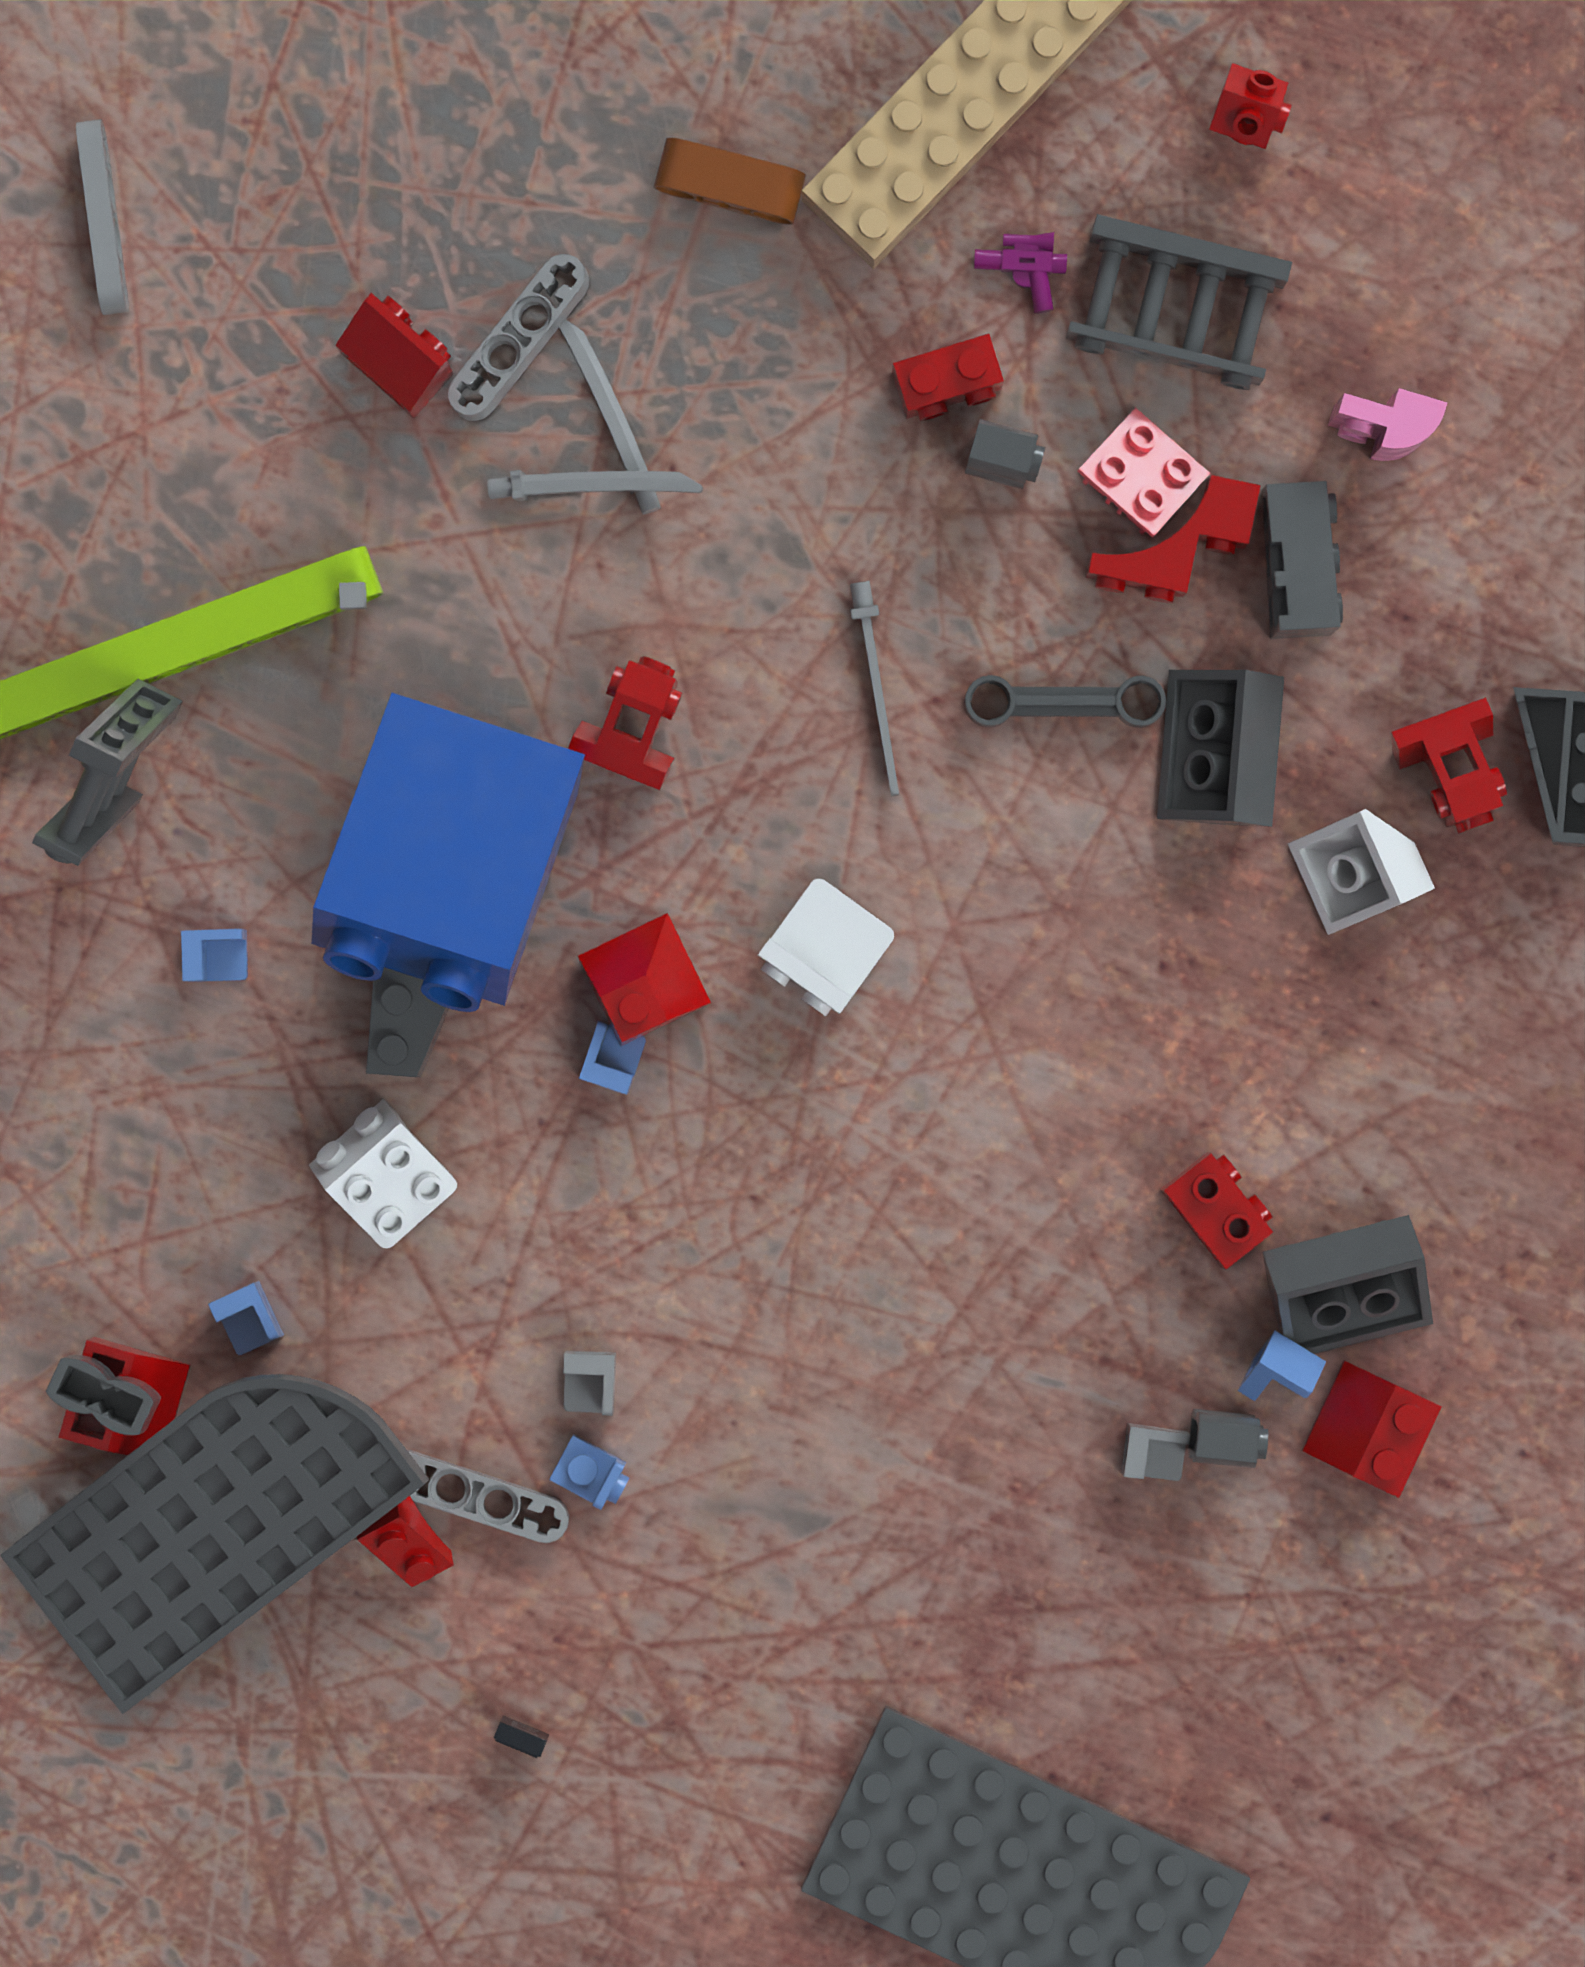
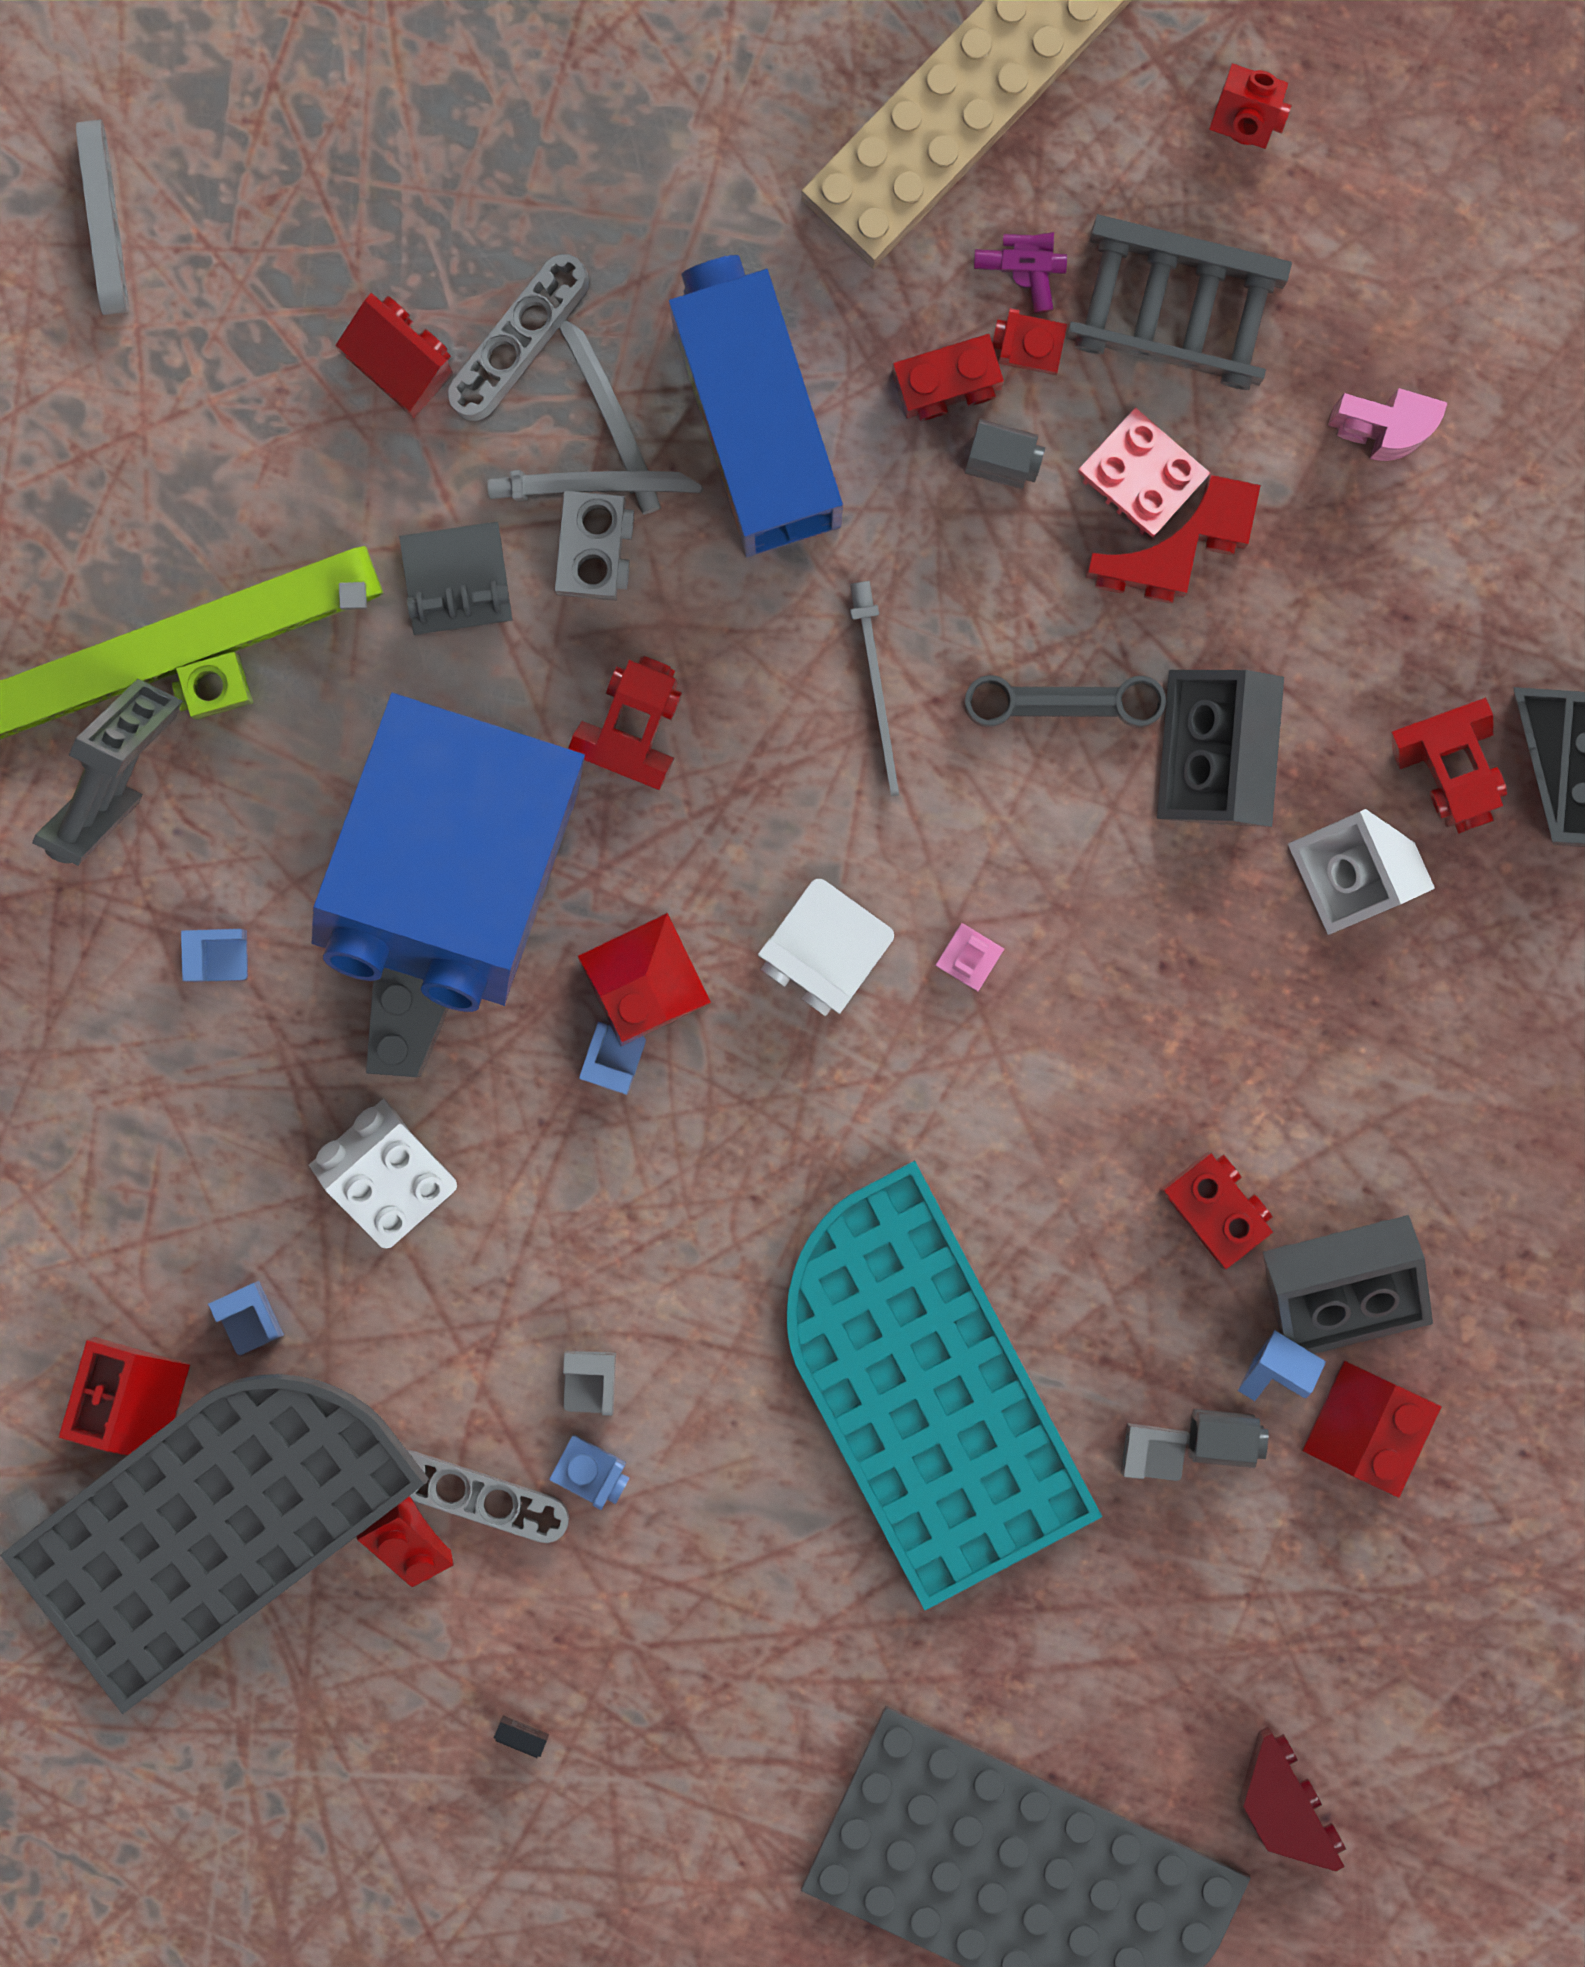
(91, 1387): dark grey brick -> none
(234, 692): none -> lime brick
(455, 578): none -> dark grey hinge
(579, 545): none -> light grey brick
(729, 181): dark orange beam -> none
(754, 406): none -> blue brick
(927, 1392): none -> teal plate
(969, 957): none -> bright pink tile
(1029, 342): none -> red bracket
(1285, 1808): none -> dark red slope
(1301, 560): dark grey wedge -> none

